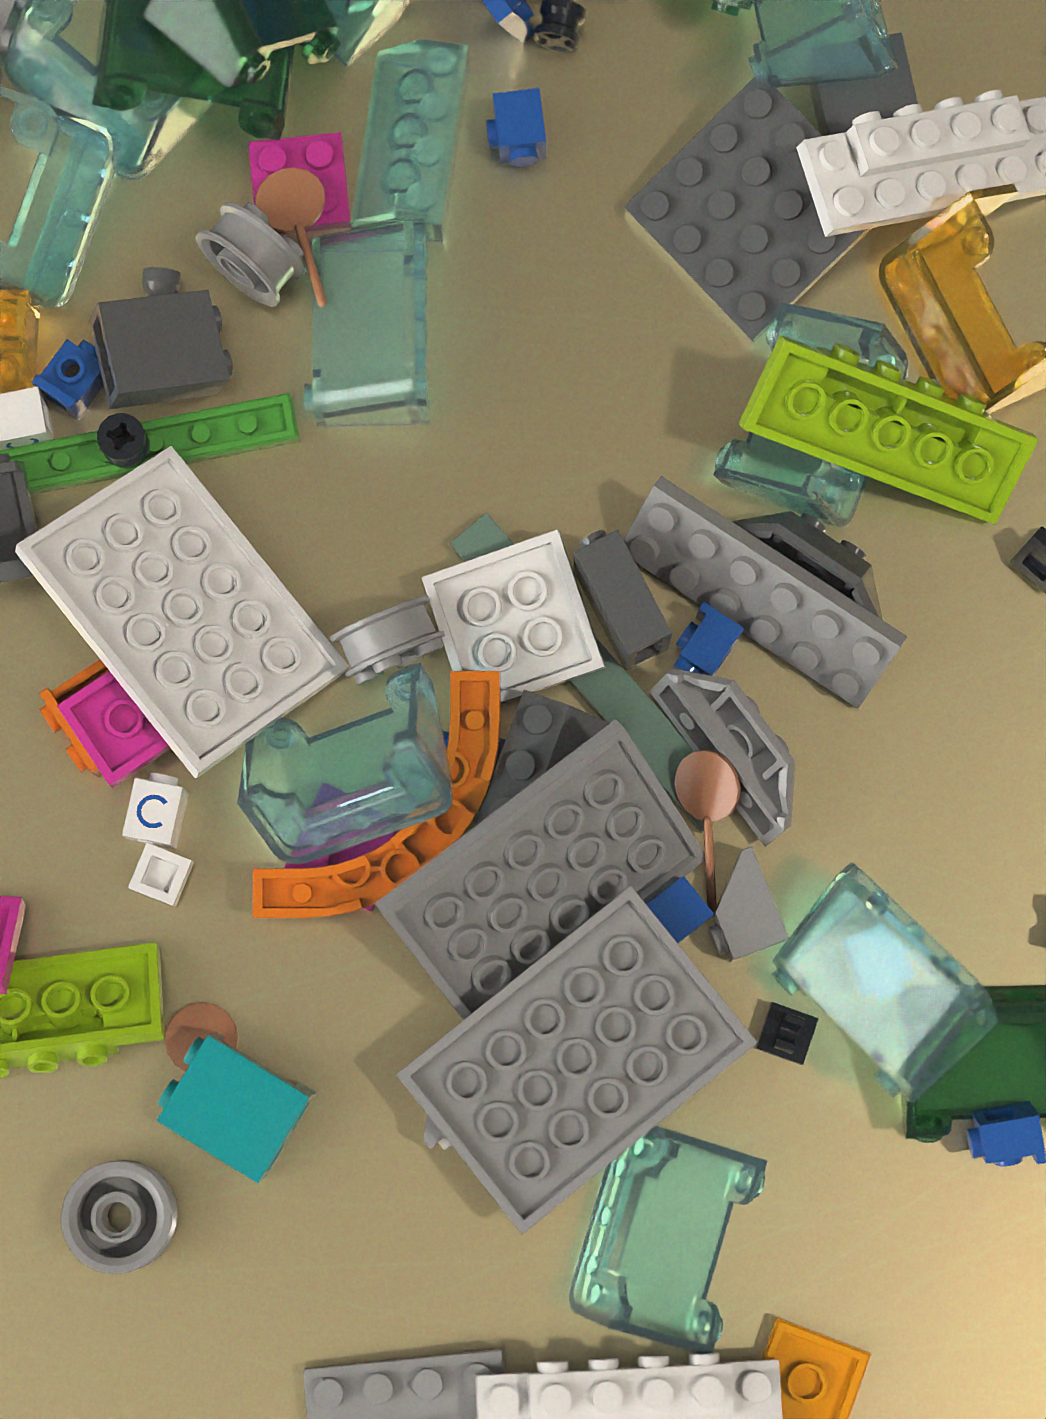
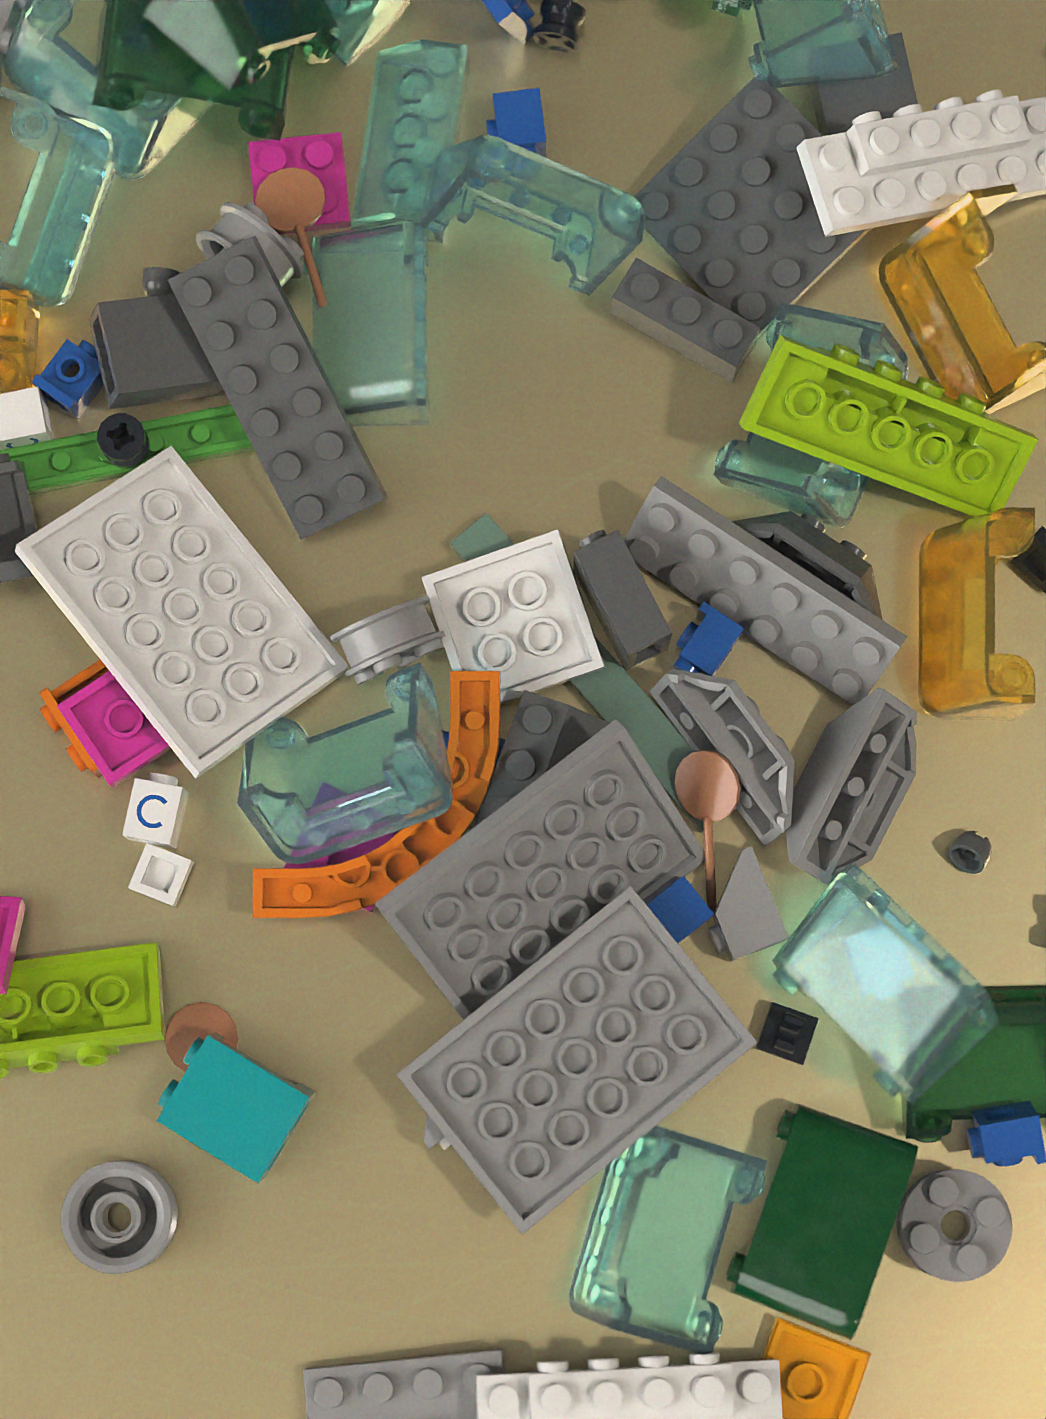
(277, 387): none -> dark grey plate
(586, 218): none -> clear light blue windscreen
(684, 320): none -> dark grey brick
(824, 1220): none -> dark green windscreen
(852, 786): none -> light grey wedge
(956, 627): none -> clear yellow windscreen
(964, 859): none -> dark grey hinge
(986, 1231): none -> light grey wheel

